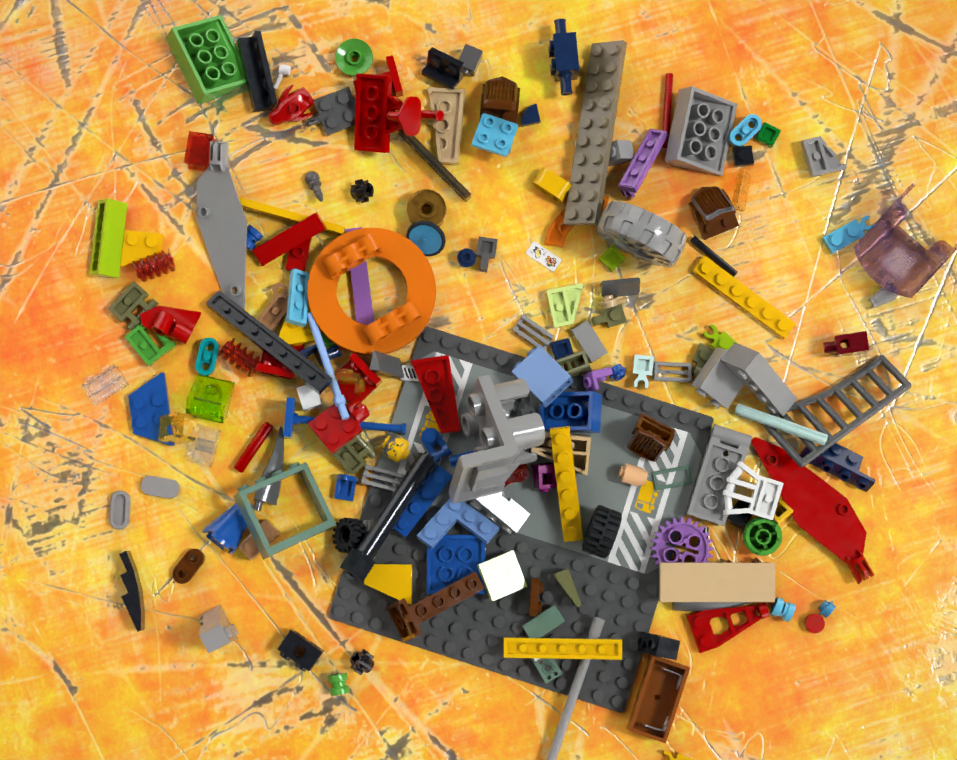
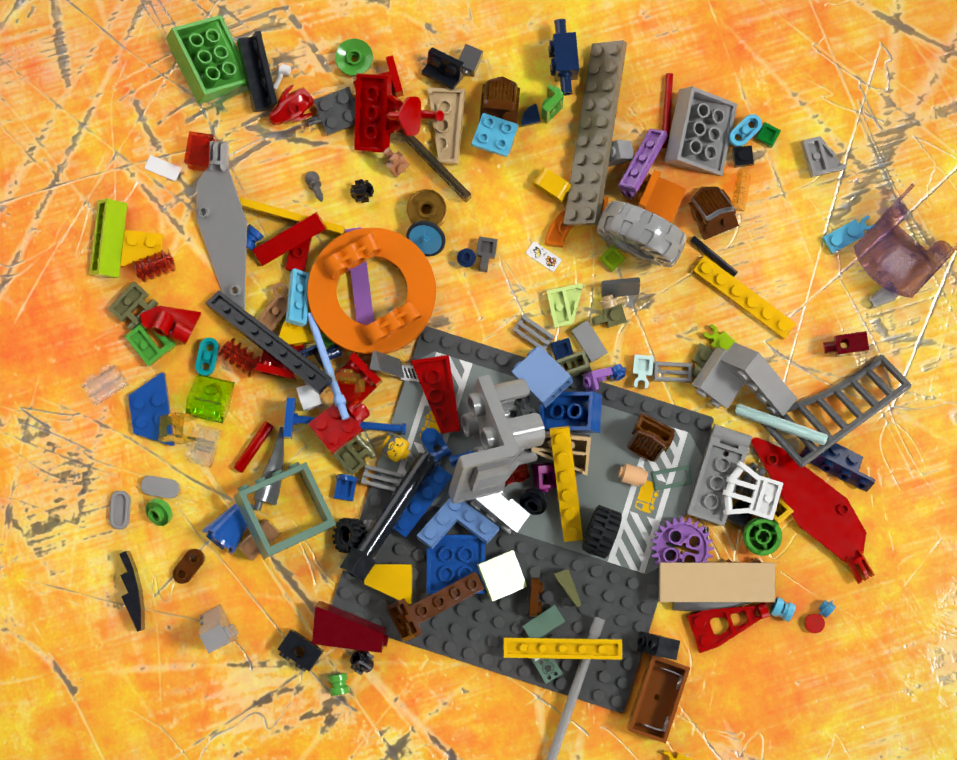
(159, 512): none -> bright green plate
(162, 168): none -> white sticker
(345, 630): none -> dark red slope
(397, 162): none -> nougat plate
(533, 501): none -> black plate
(552, 103): none -> bright green bracket
(660, 196): none -> orange bracket
(747, 478): none -> dark grey plate

